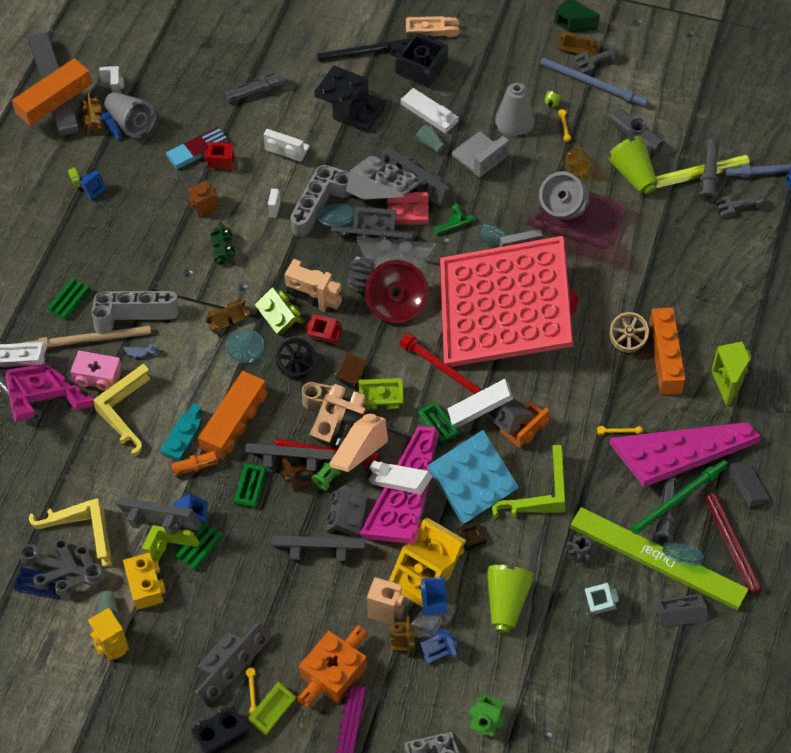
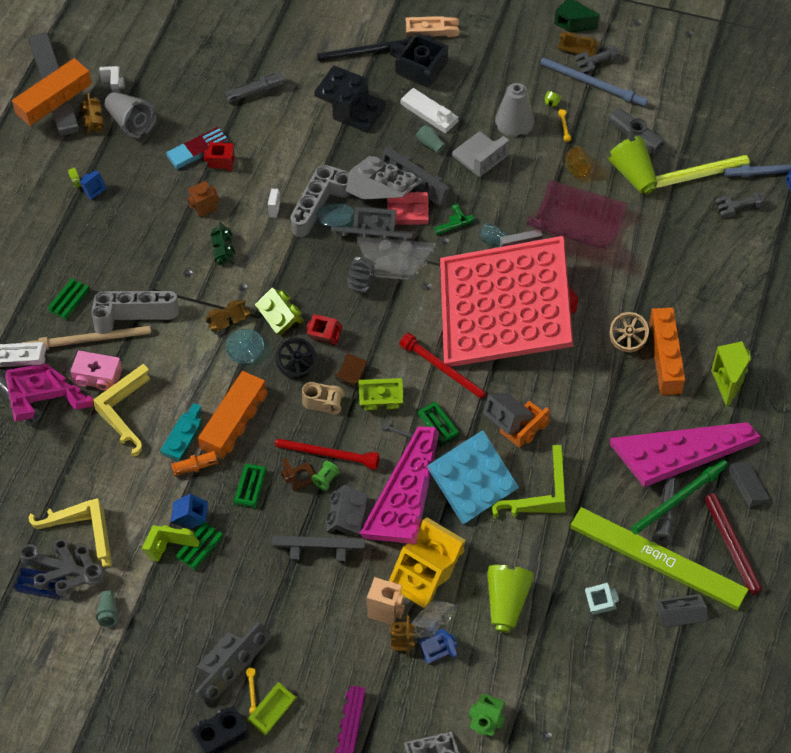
(107, 118): blue piece -> none
(108, 635): yellow brick -> none
(138, 352): sand blue piece -> none
(143, 580): yellow brick -> none
(169, 516): dark grey hinge -> none
(270, 451): dark grey hinge -> none
(285, 145): white bracket -> none
(314, 285): light nougat hips -> none
(335, 411): light nougat hips -> none
(345, 663): orange brick -> none
(362, 440): light nougat slope -> none
(399, 477): white hinge -> none
(402, 277): dark red dish -> none
(433, 596): blue panel -> none
(472, 534): dark brown tile -> none
(480, 403): white tile -> none
(554, 188): light grey wheel -> none
(579, 554): dark grey gear -> none
(601, 430): yellow hinge -> none
(683, 553): clear light blue wheel -> none
(709, 178): dark grey pin -> none

